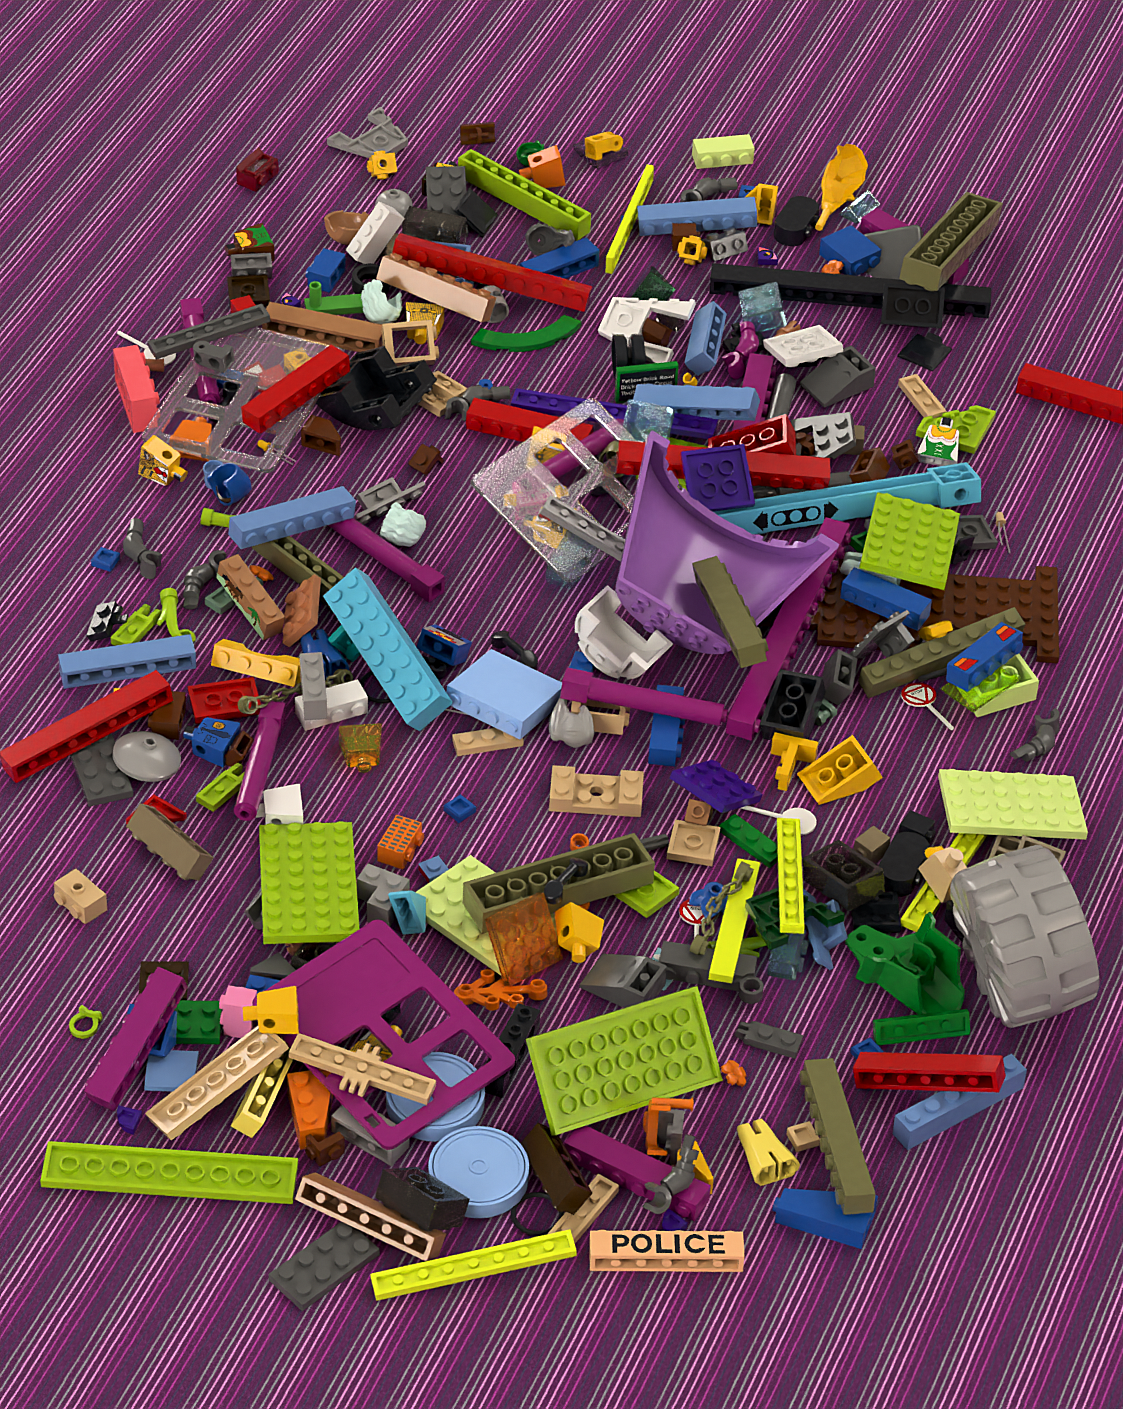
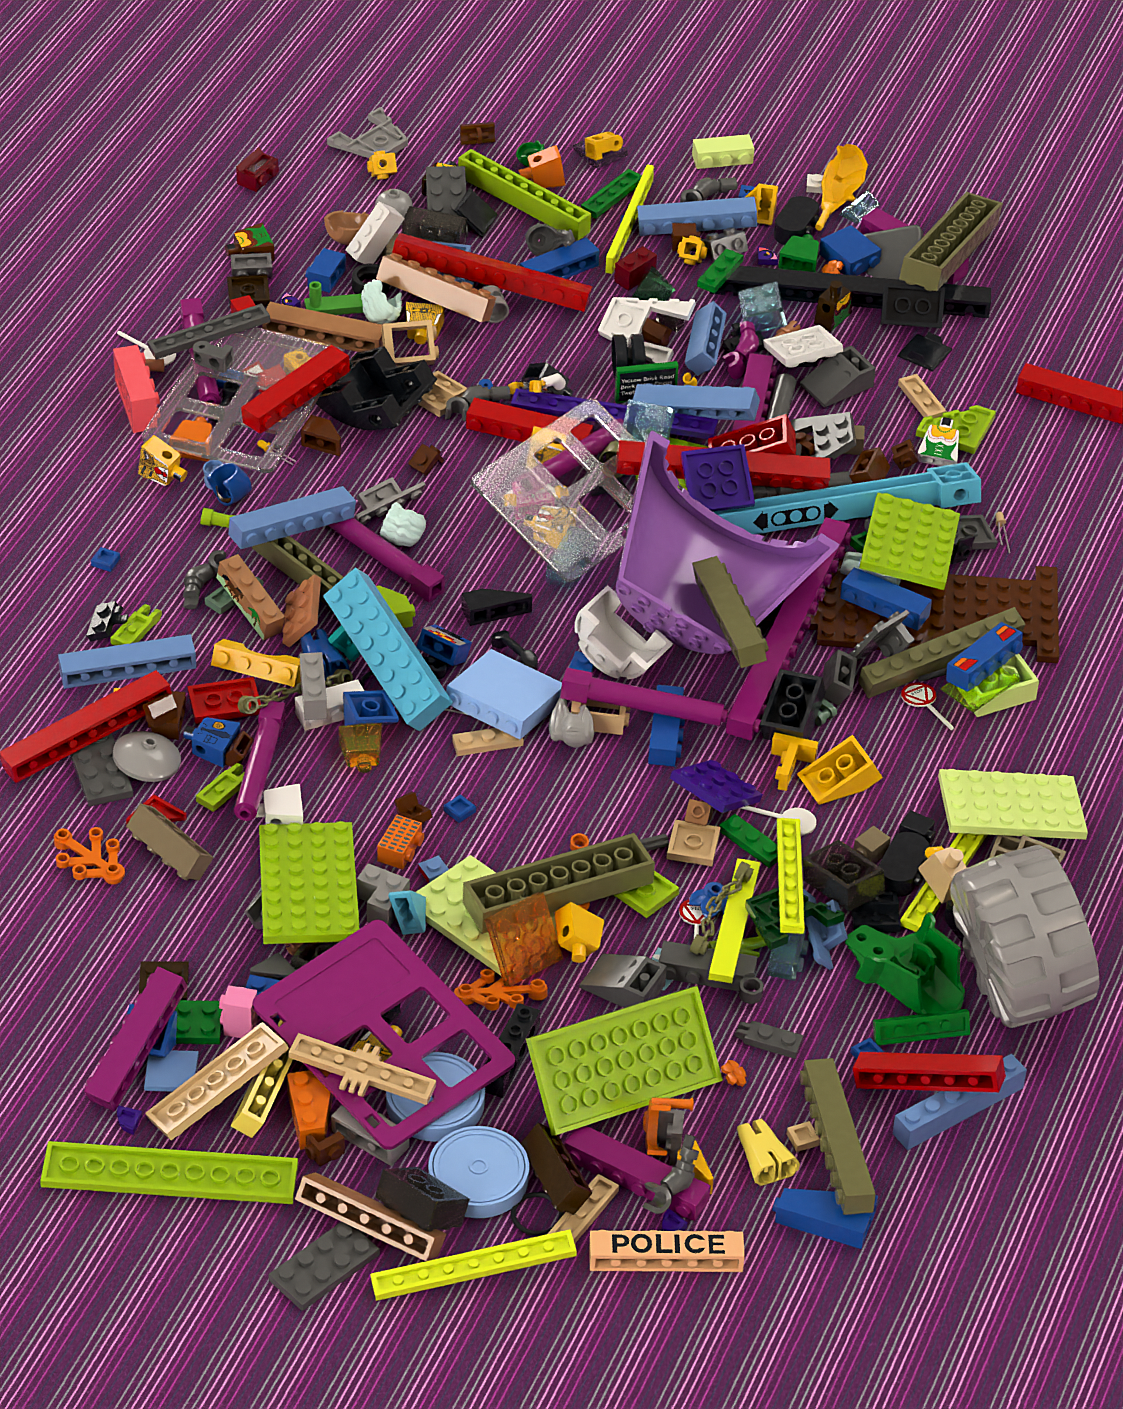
(80, 896): tan brick -> none
(84, 1012): lime piece -> none
(110, 871): none -> orange plant
(135, 549): dark grey piece -> none
(160, 710): none -> reddish brown piece
(169, 613): lime plant -> none
(261, 573): orange plant -> none
(275, 1011): yellow torso -> none
(368, 708): none -> blue slope
(399, 605): none -> lime slope
(410, 808): none -> reddish brown bracket
(491, 605): none -> black slope
(527, 341): green tile -> none
(543, 378): none -> torso
(554, 889): black bar -> none
(574, 792): tan piece -> none
(583, 527): light grey tile -> none
(612, 193): none -> green plate
(633, 267): none -> dark red brick
(720, 270): none -> green plate
(799, 254): none -> green torso
(814, 183): none -> white plate
(833, 306): none -> dark brown torso
(935, 631): yellow slope -> none
(1043, 740): dark grey piece -> none

